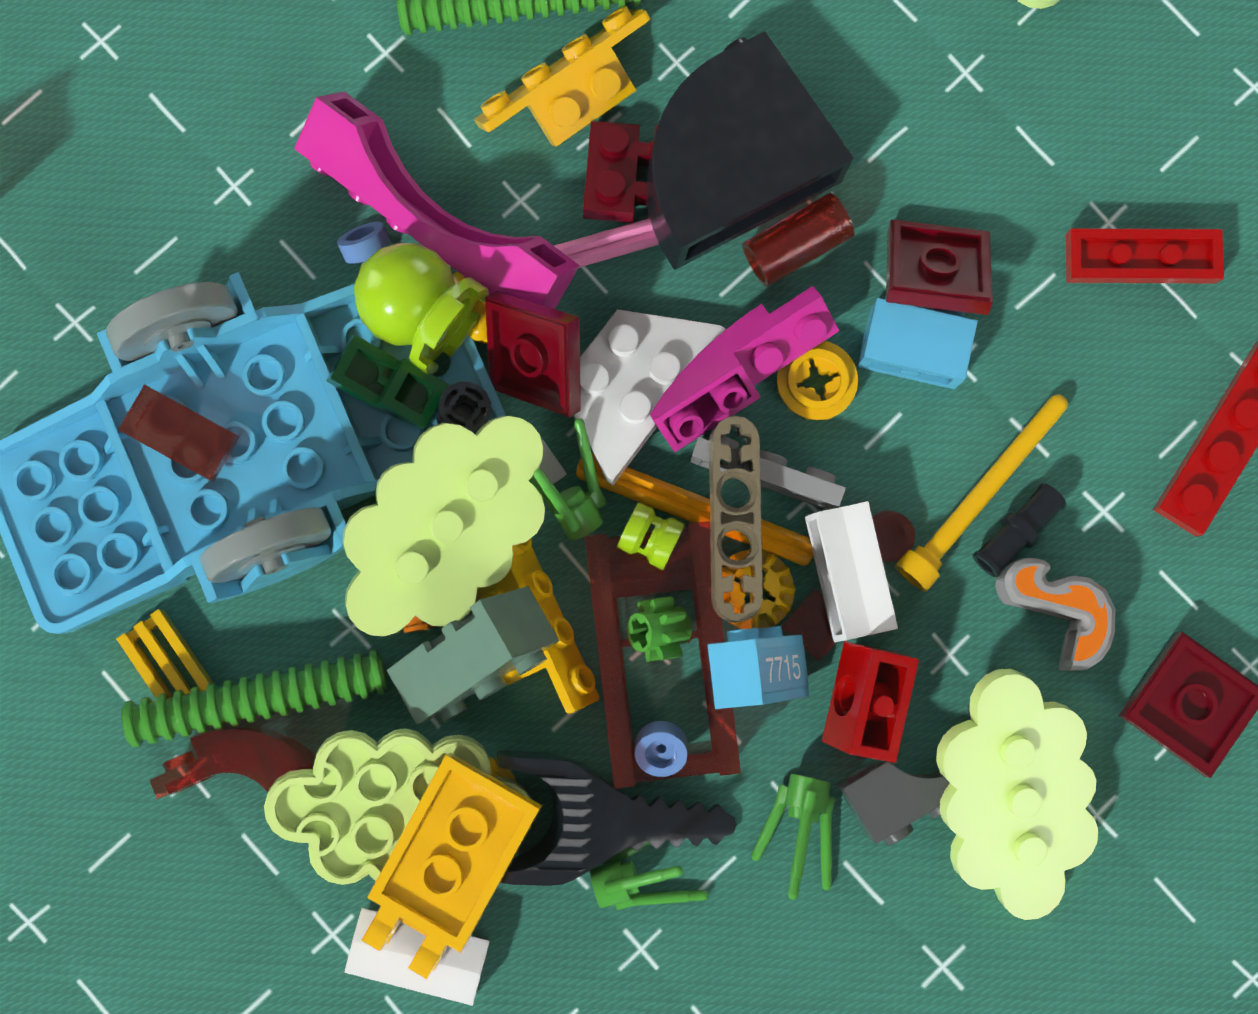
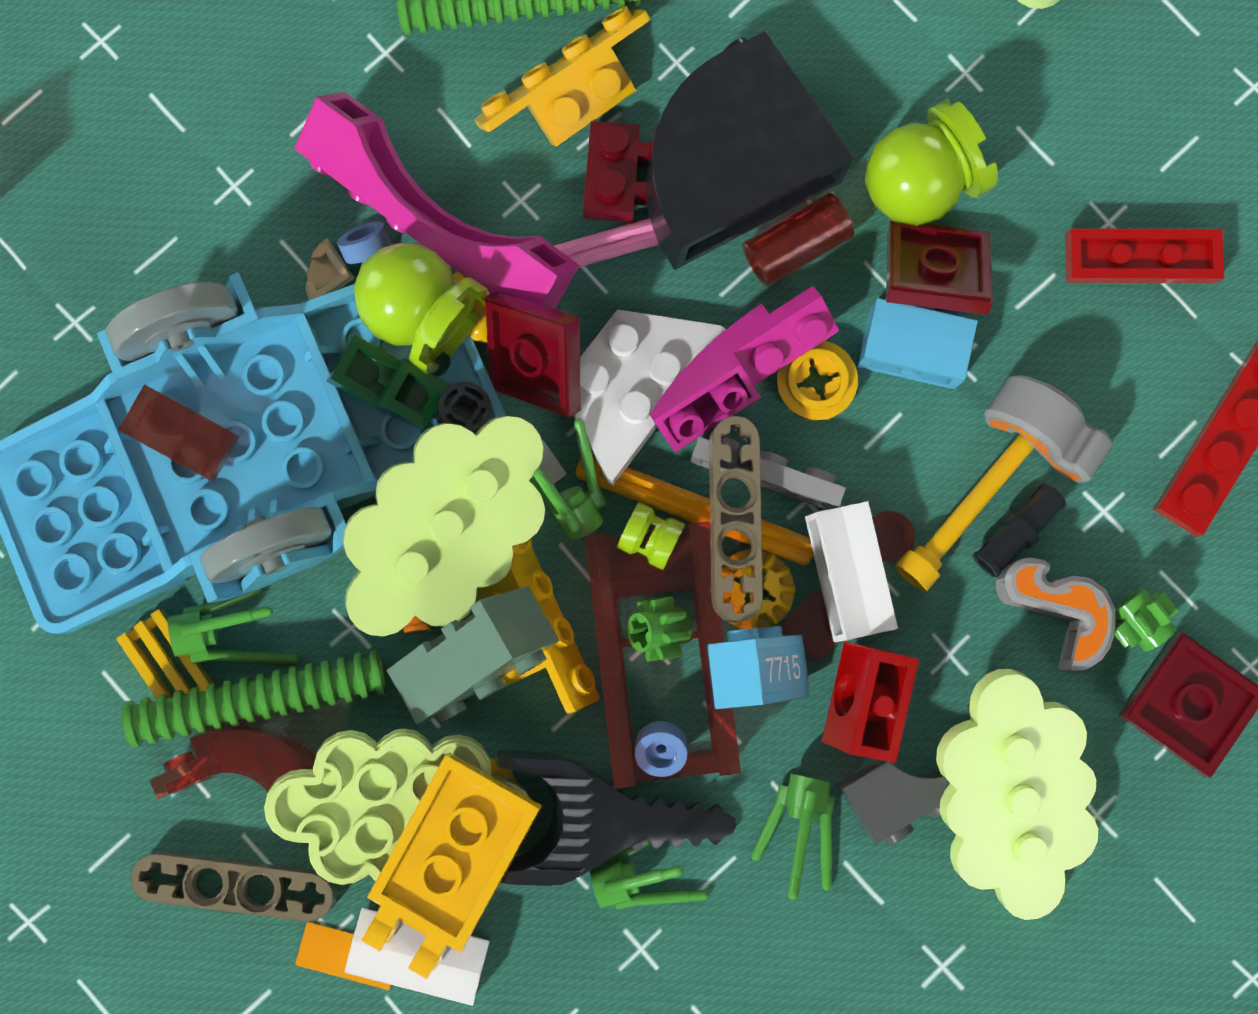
(197, 629): none -> bright green plant
(234, 892): none -> dark tan beam
(327, 271): none -> tan tile
(328, 952): none -> light orange sticker
(925, 167): none -> lime tile
(1051, 425): none -> light grey animal
(1144, 619): none -> bright green gear

